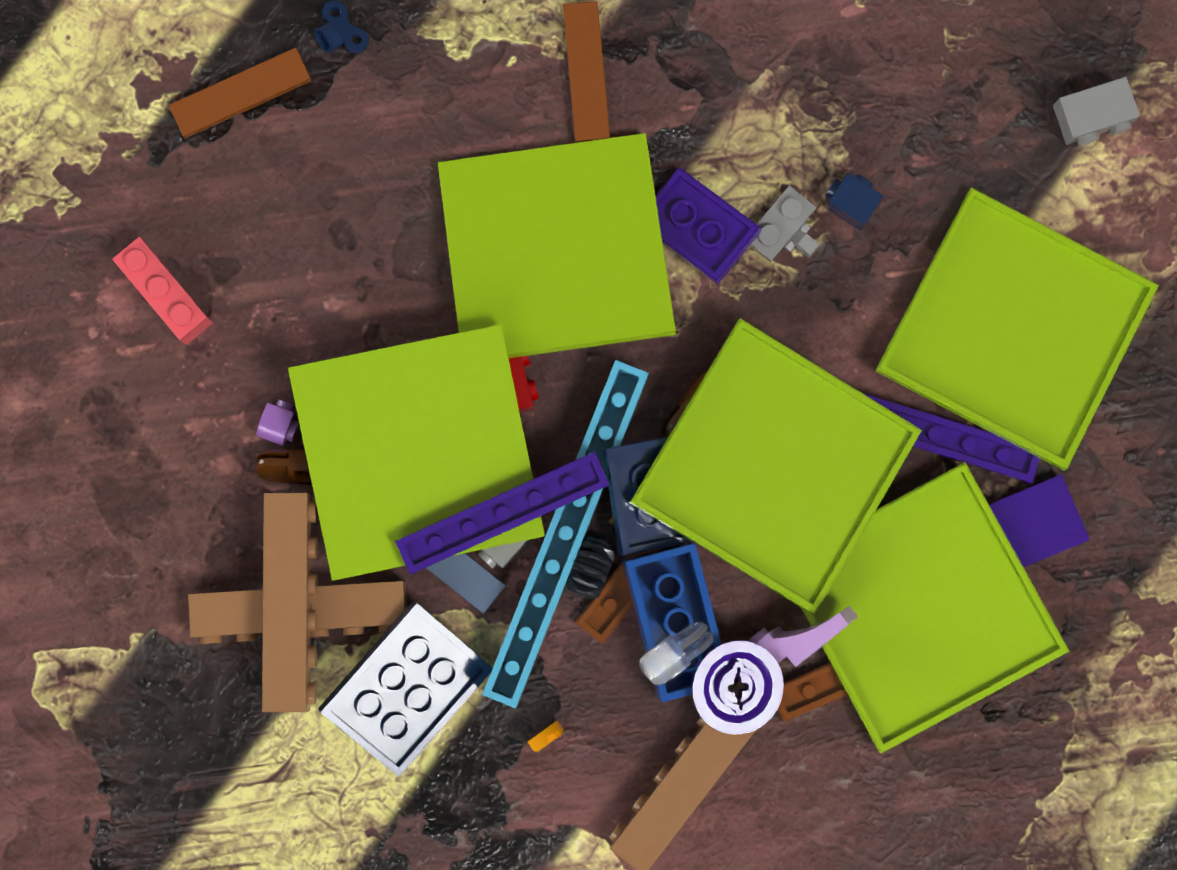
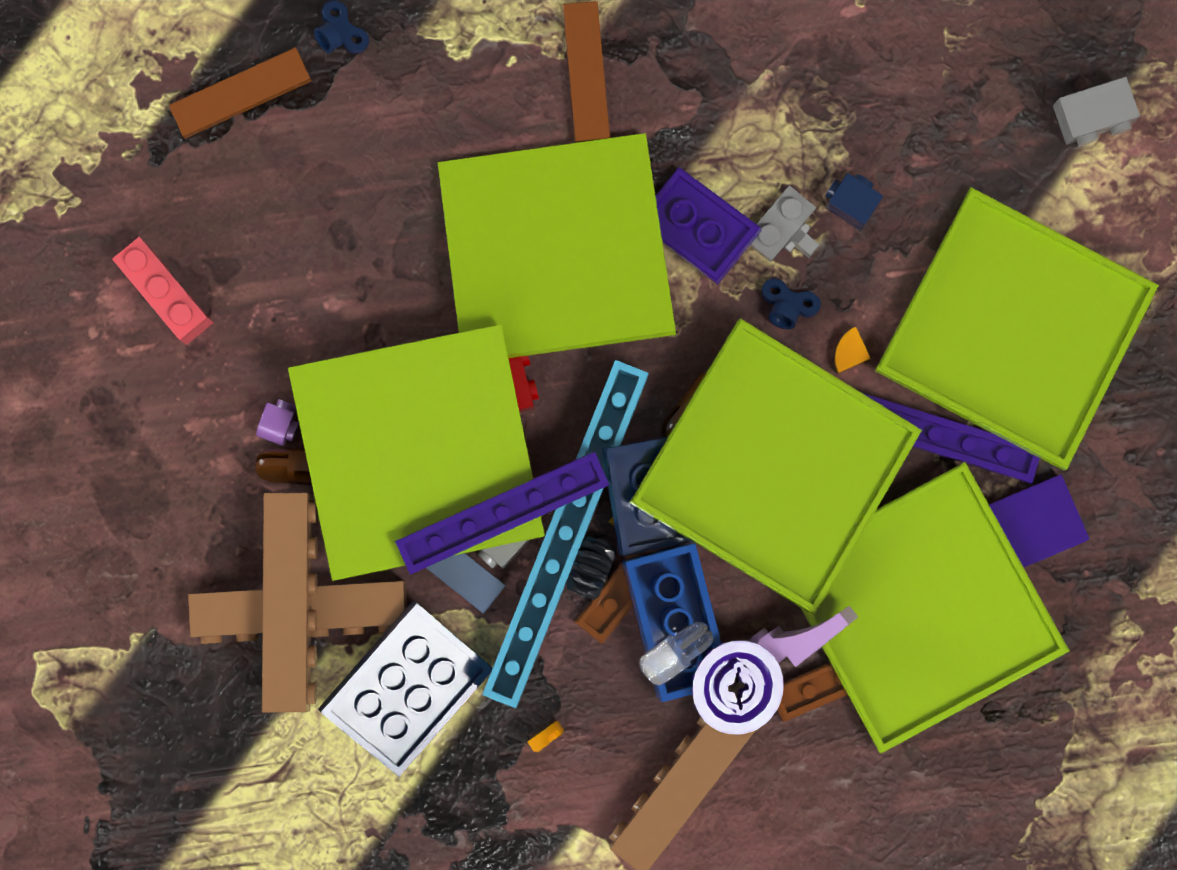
(788, 304): none -> dark blue piece
(850, 351): none -> light orange tile

